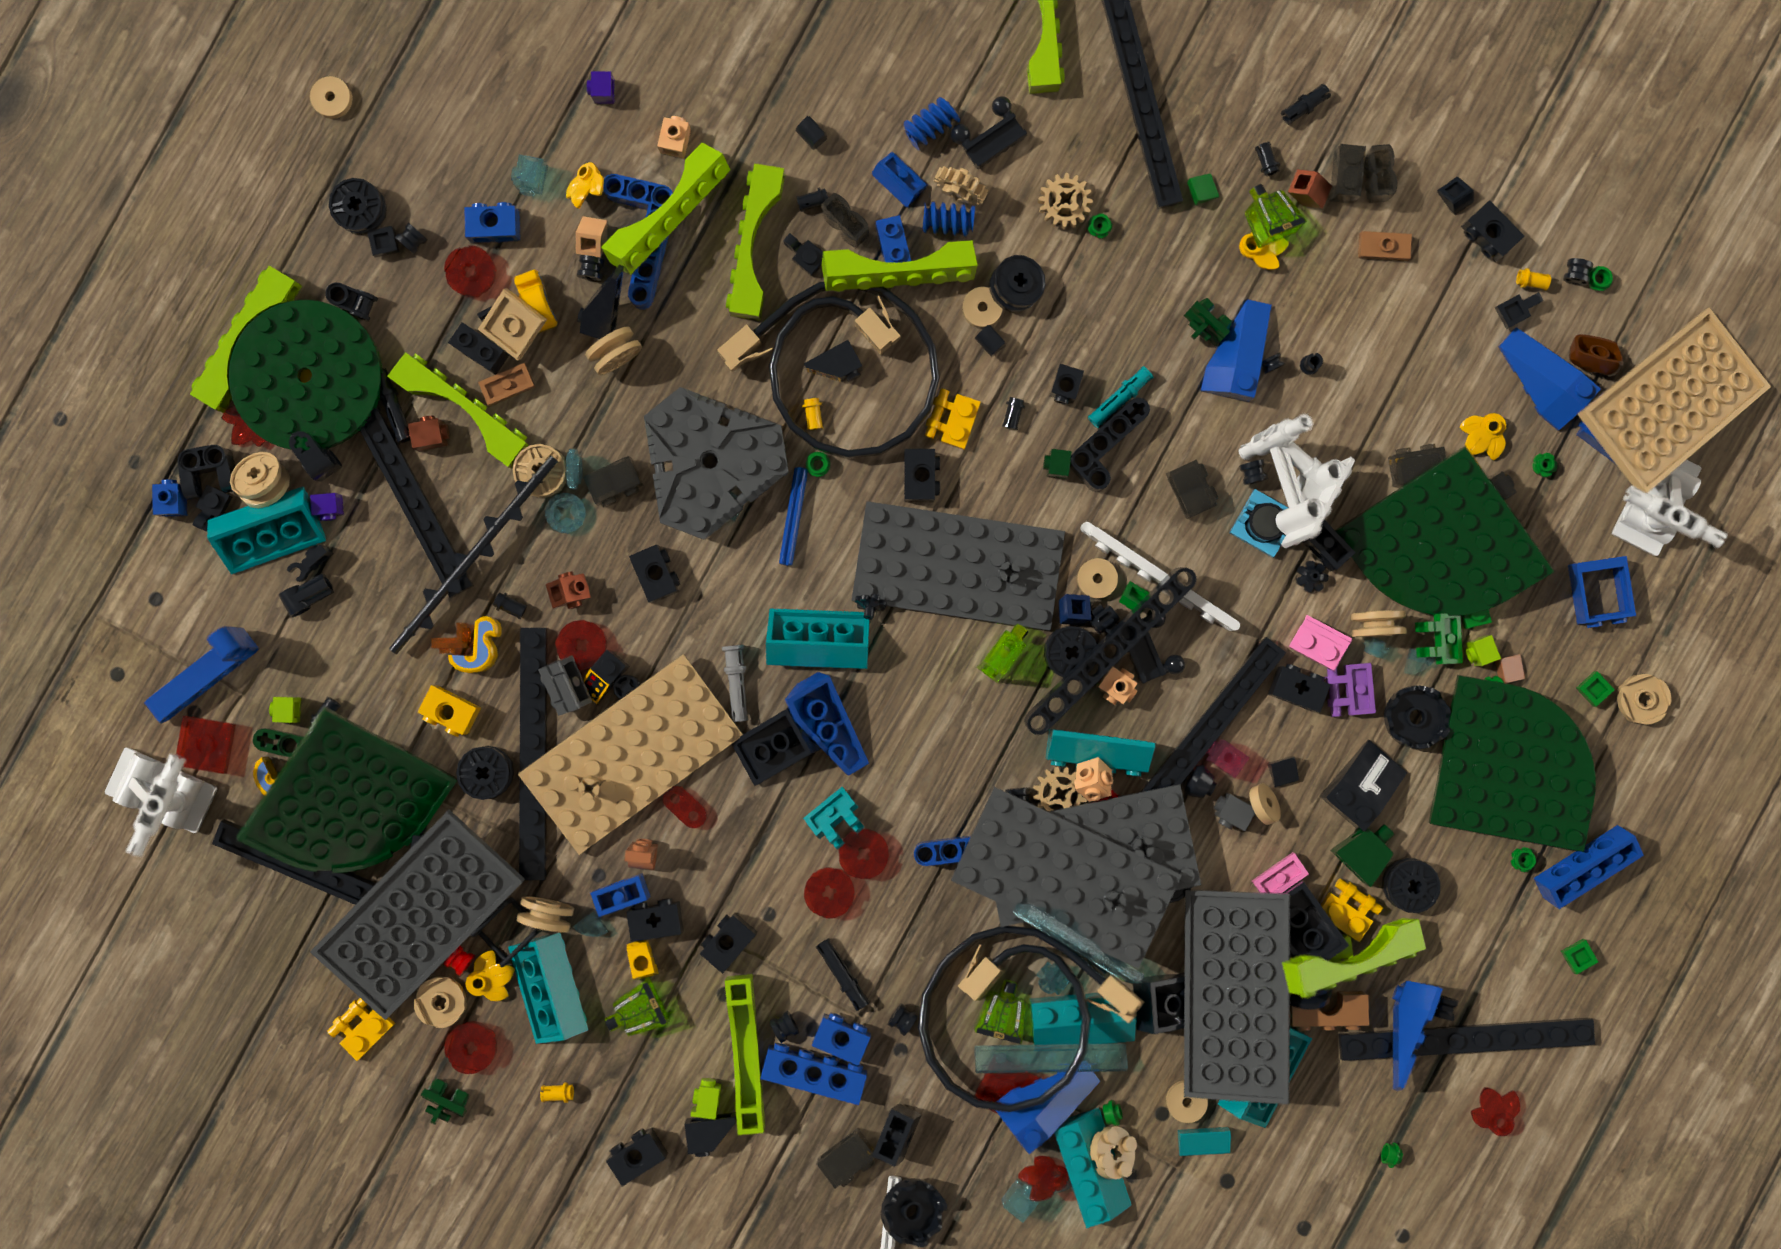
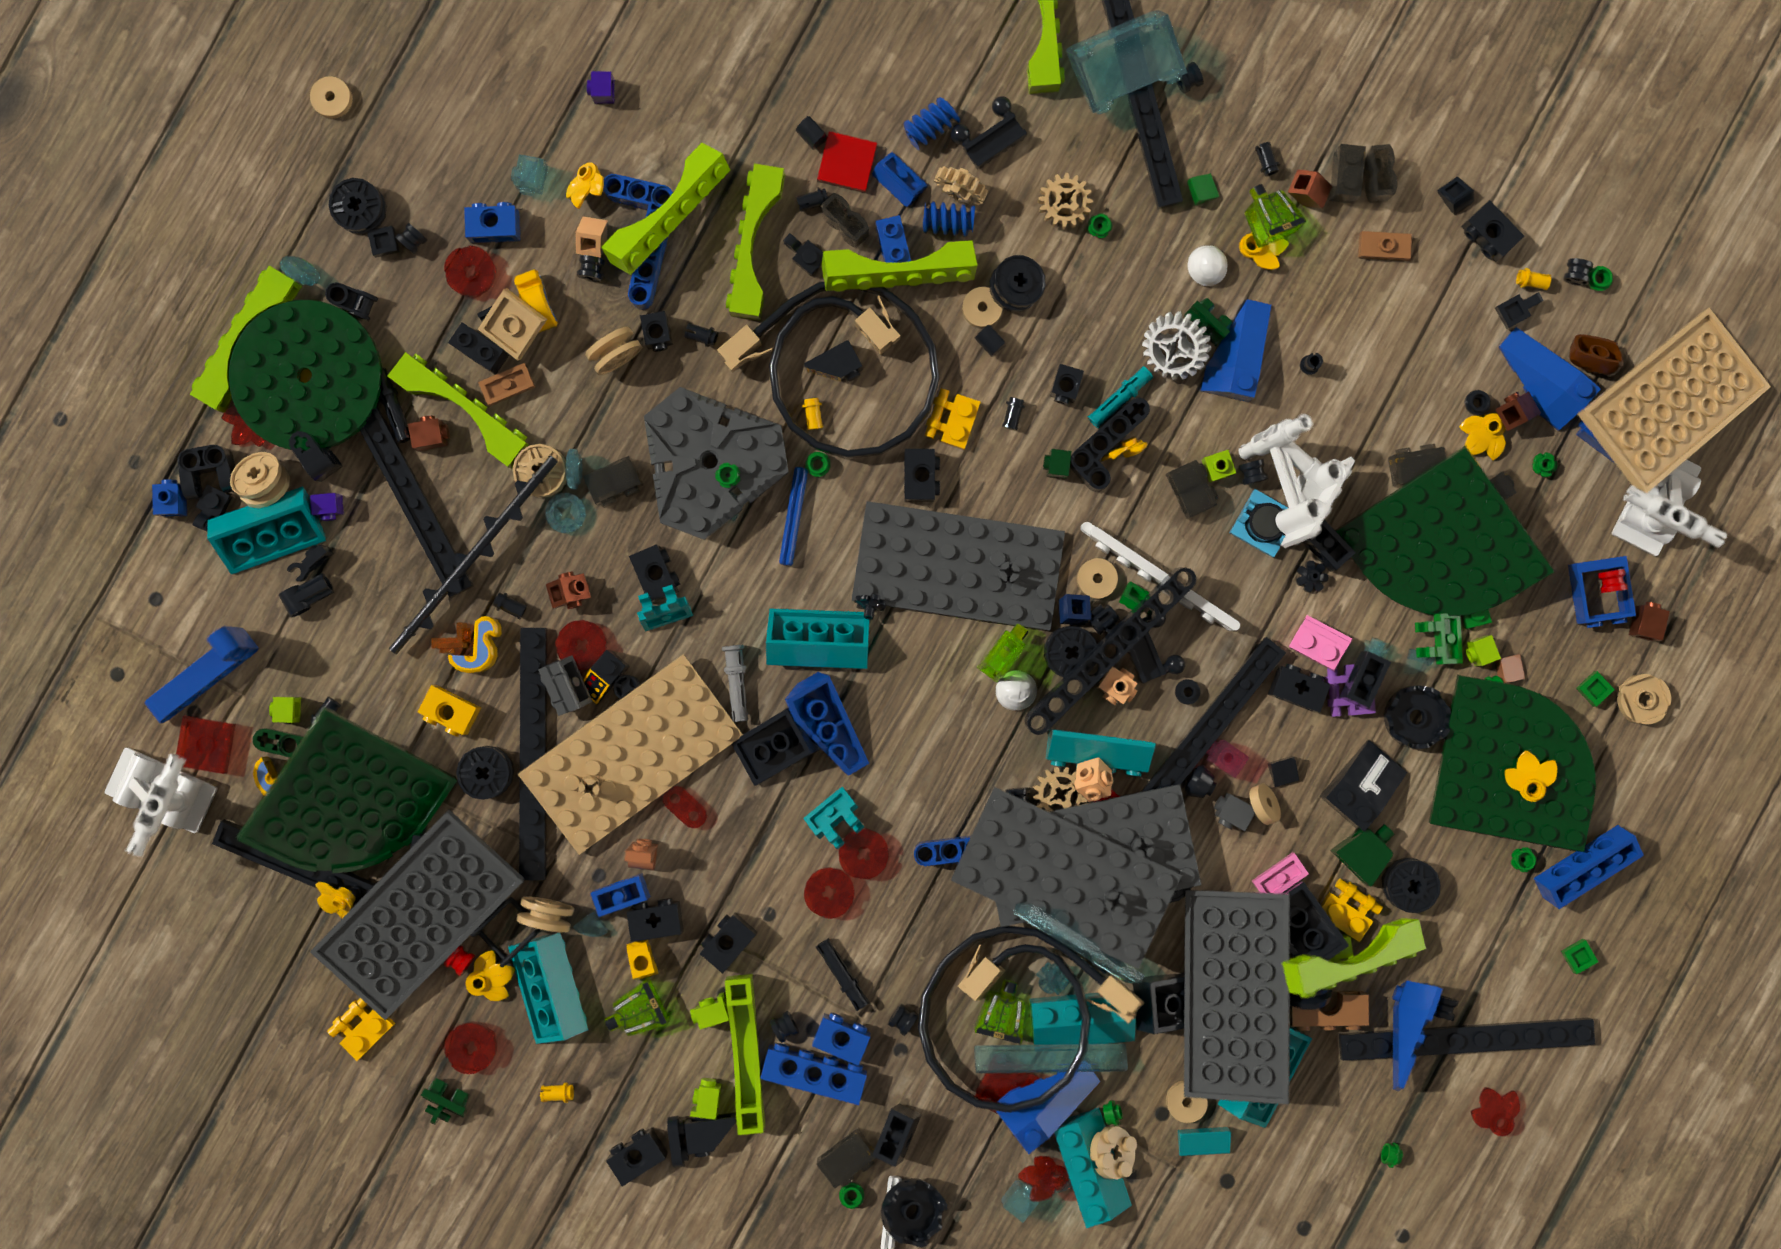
(299, 270): none -> clear light blue gear
(333, 900): none -> yellow plate
(426, 996): tan plate -> none
(601, 311): black slope -> none
(652, 321): none -> black brick
(669, 612): none -> teal plate
(674, 136): light nougat brick -> none
(676, 1130): none -> black plate
(703, 335): none -> black pin
(710, 1012): none -> lime brick
(725, 468): none -> green plate
(847, 162): none -> red tile
(848, 1202): none -> green plate
(1016, 690): none -> white piece
(1126, 59): none -> clear light blue windscreen
(1129, 448): none -> yellow plate
(1157, 340): none -> white gear
(1179, 691): none -> black plate
(1191, 78): none -> black wheel
(1207, 265): none -> white piece
(1213, 472): none -> lime plate
(1272, 363): black bush -> none
(1305, 104): black pin -> none
(1365, 679): none -> black brick
(1378, 623): tan wheel -> none
(1484, 402): none -> black plate
(1517, 410): none -> copper brick
(1529, 772): none -> yellow plate
(1612, 581): none -> red wheel
(1649, 622): none -> copper brick

